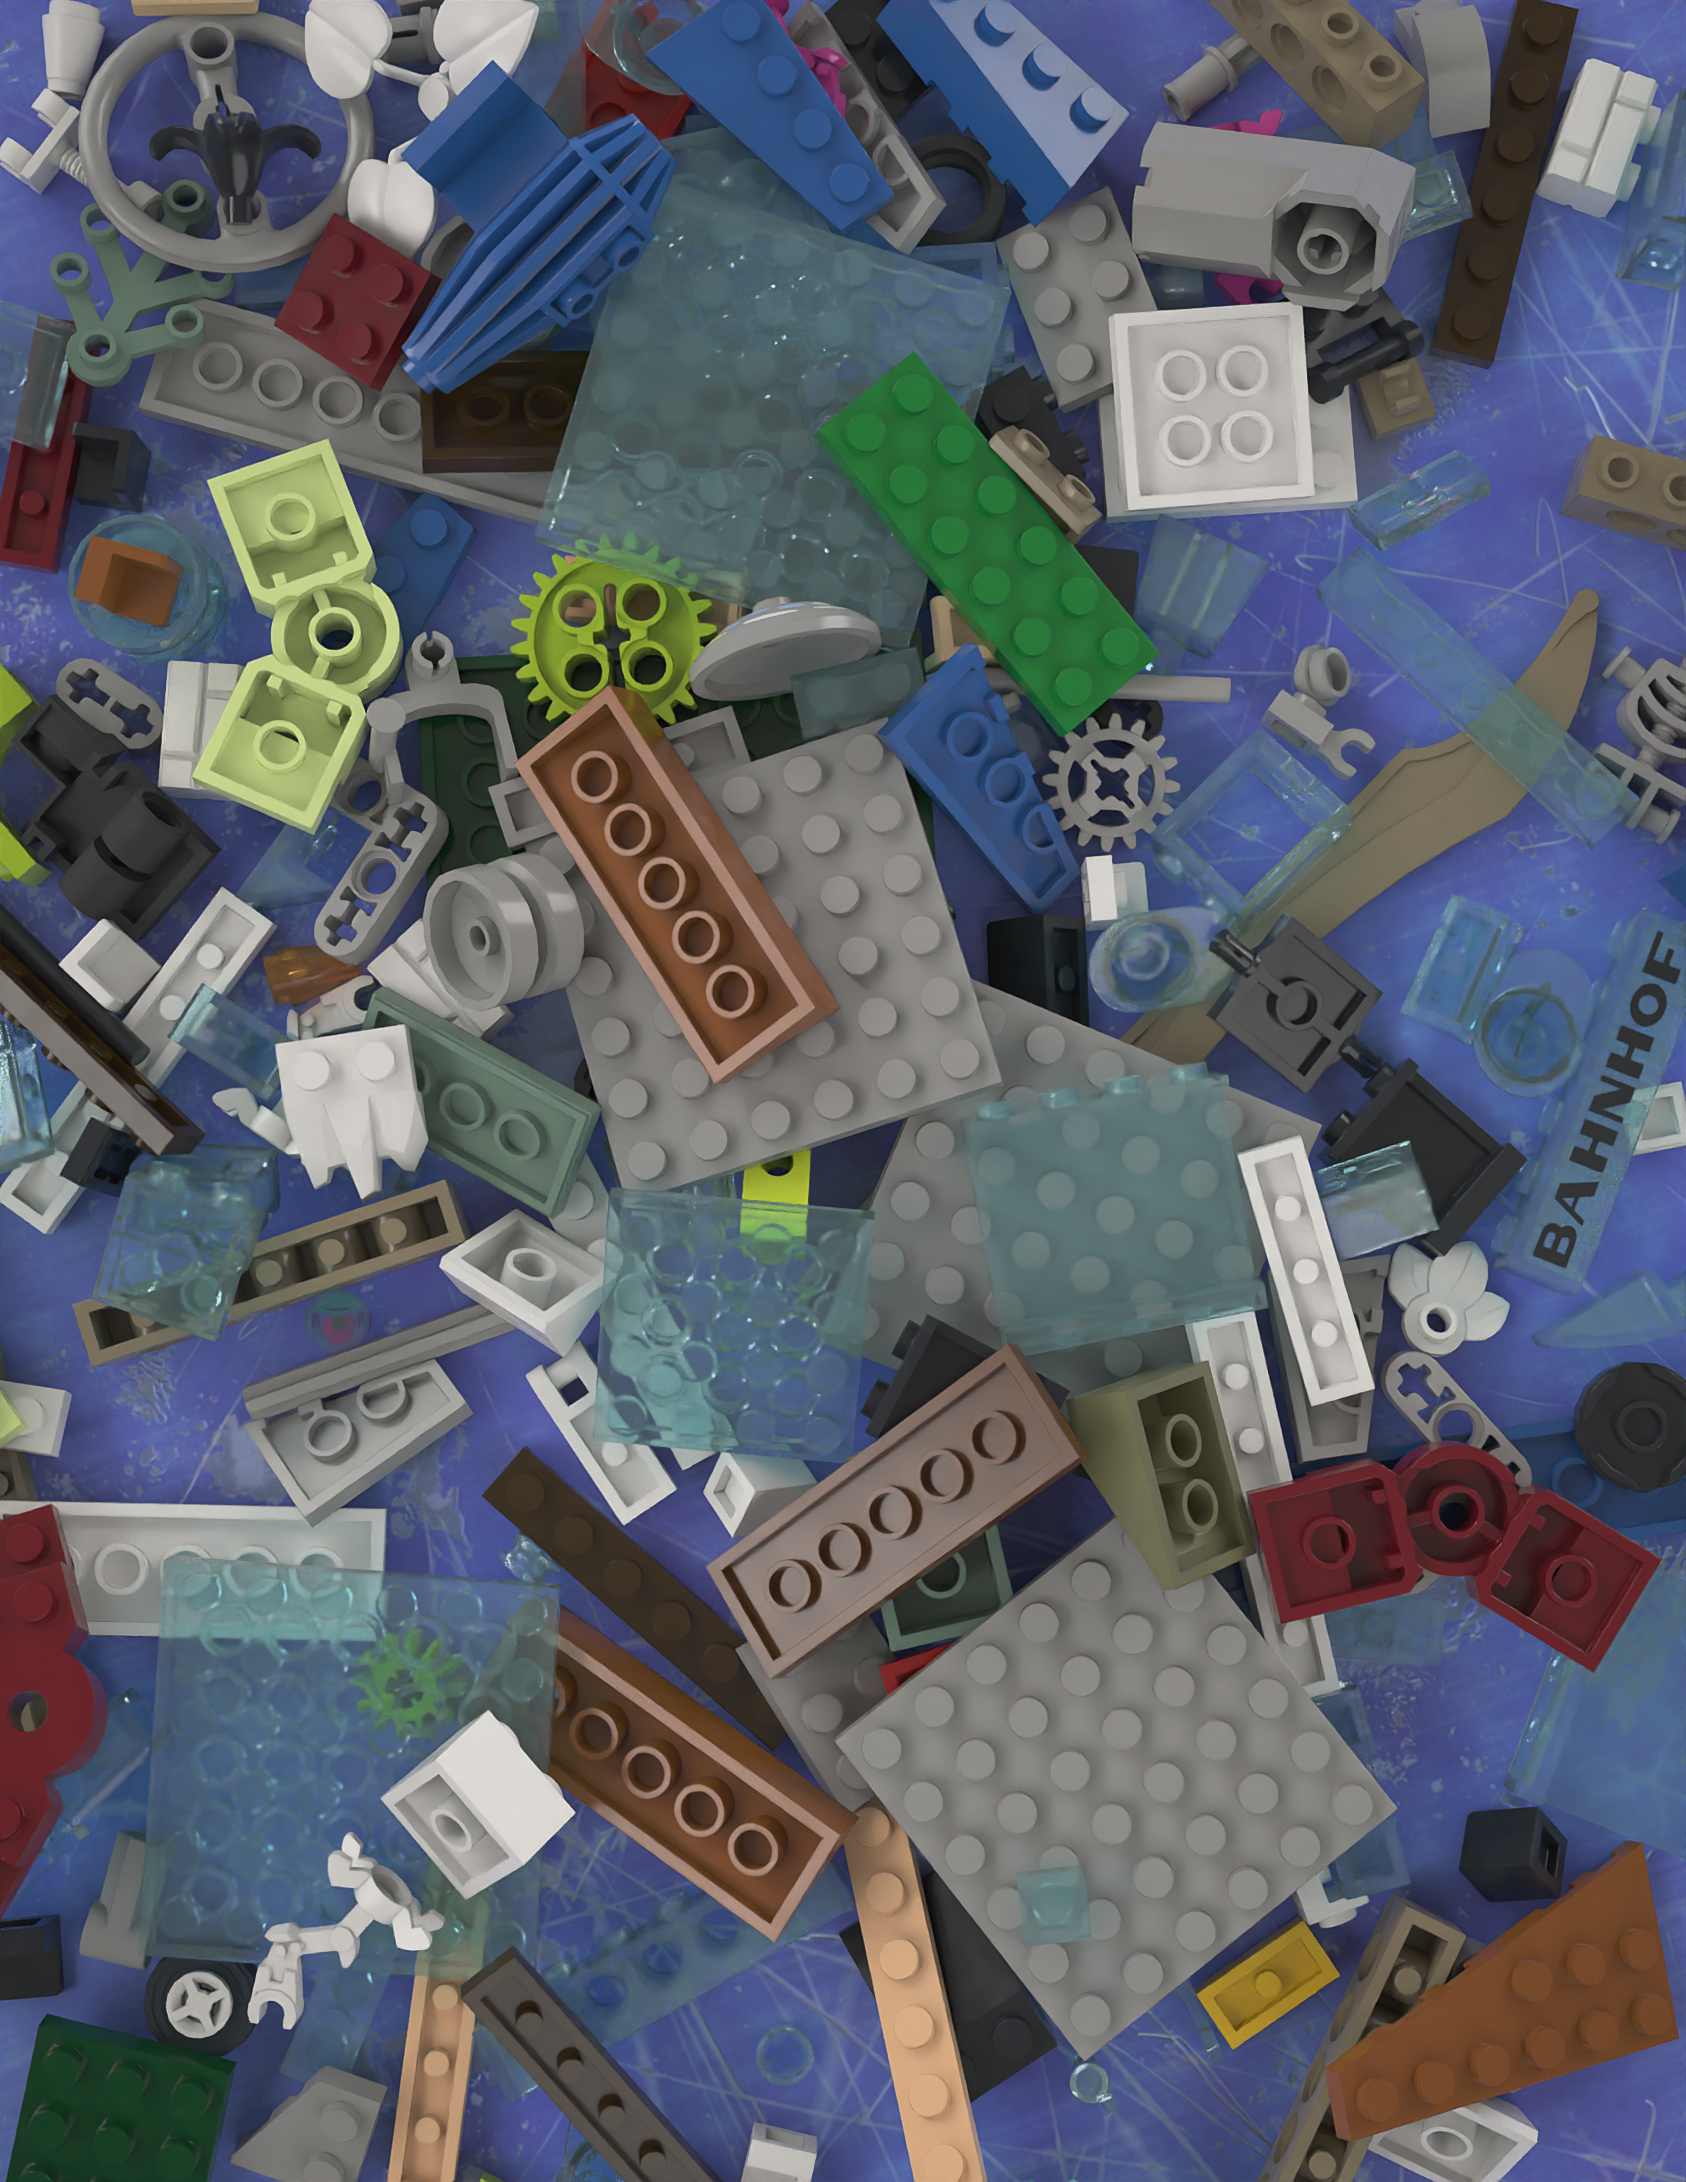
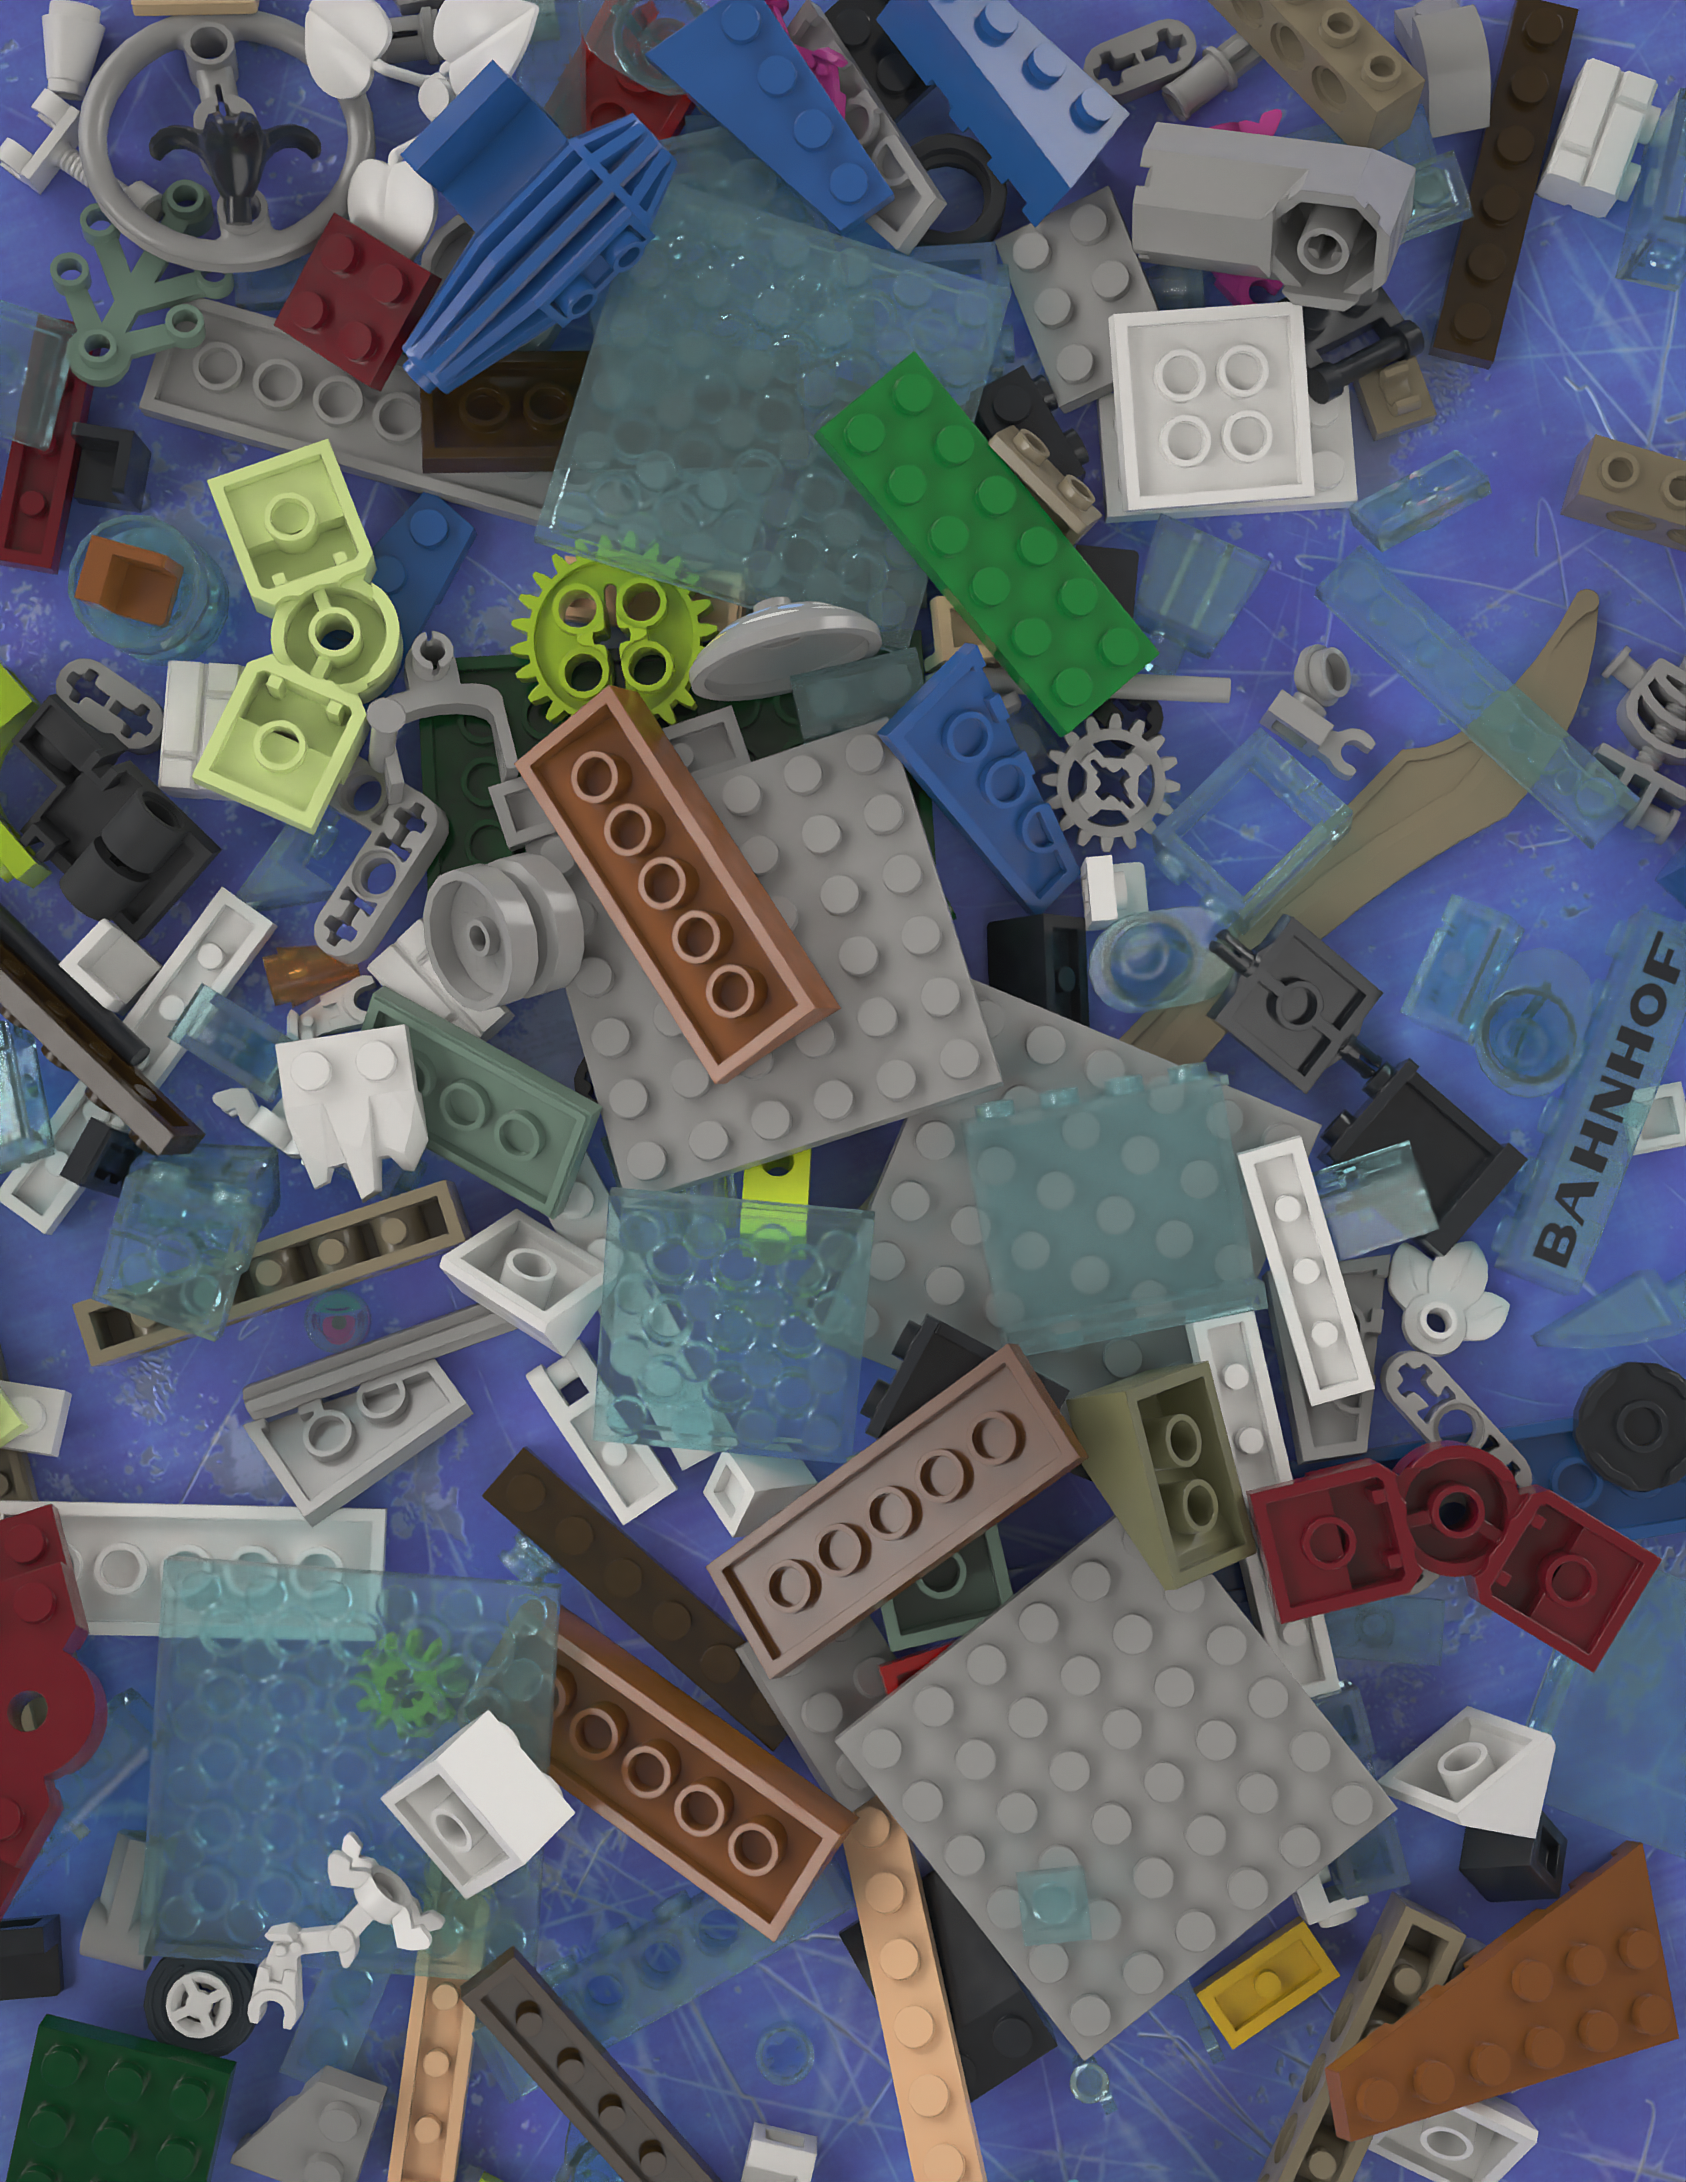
(1133, 50): none -> light grey beam
(1478, 1773): none -> white slope

